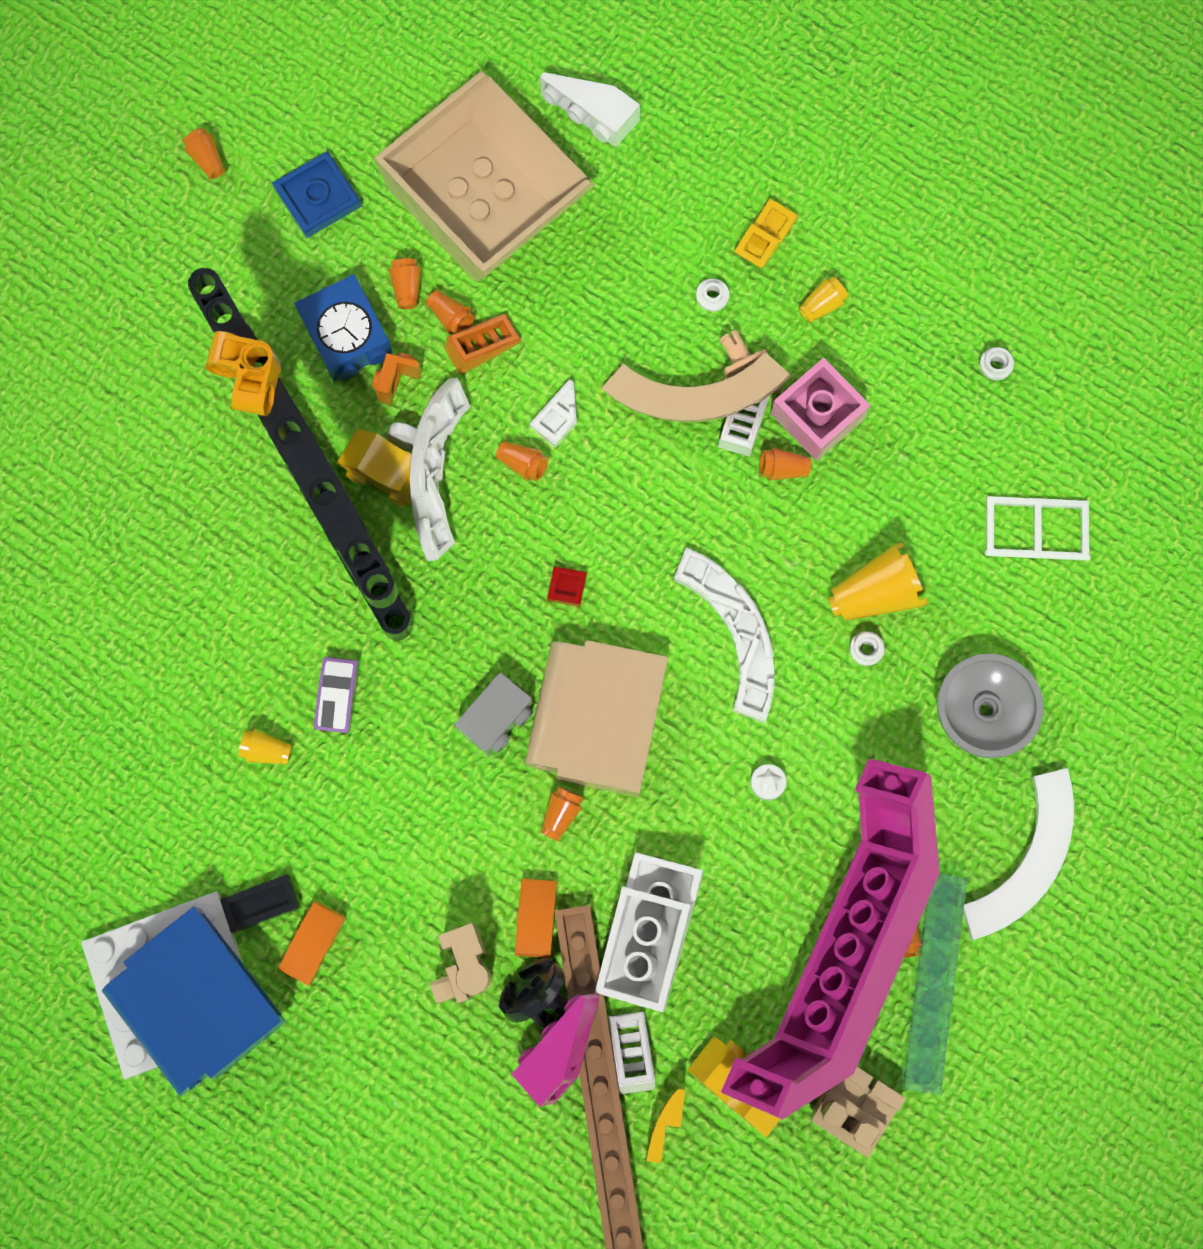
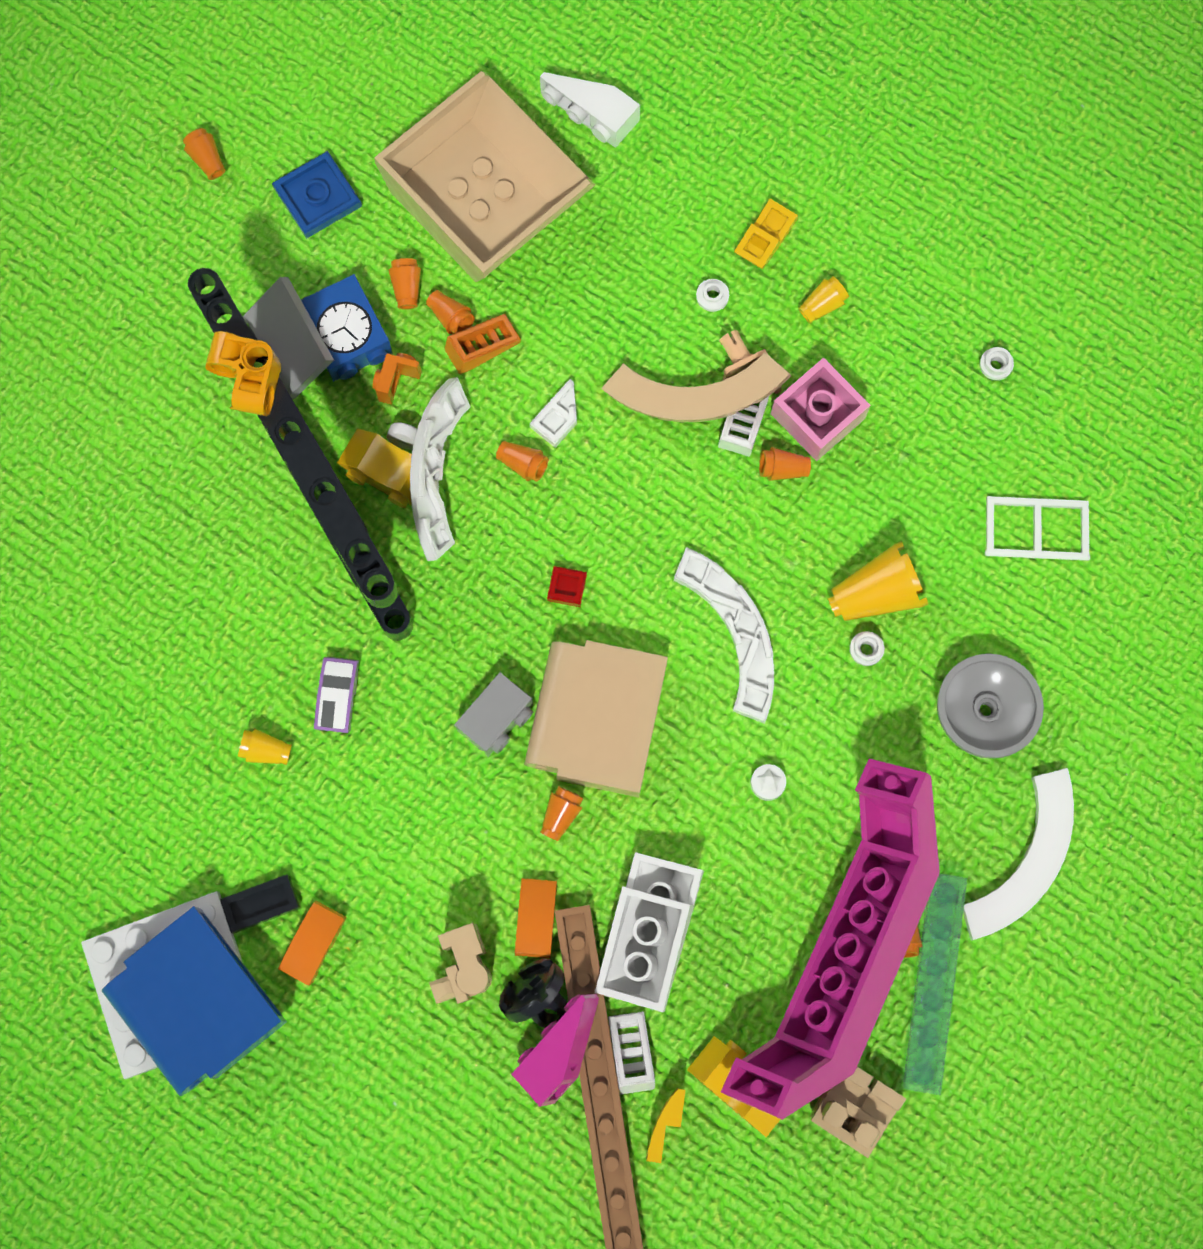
(290, 332): none -> light grey tile

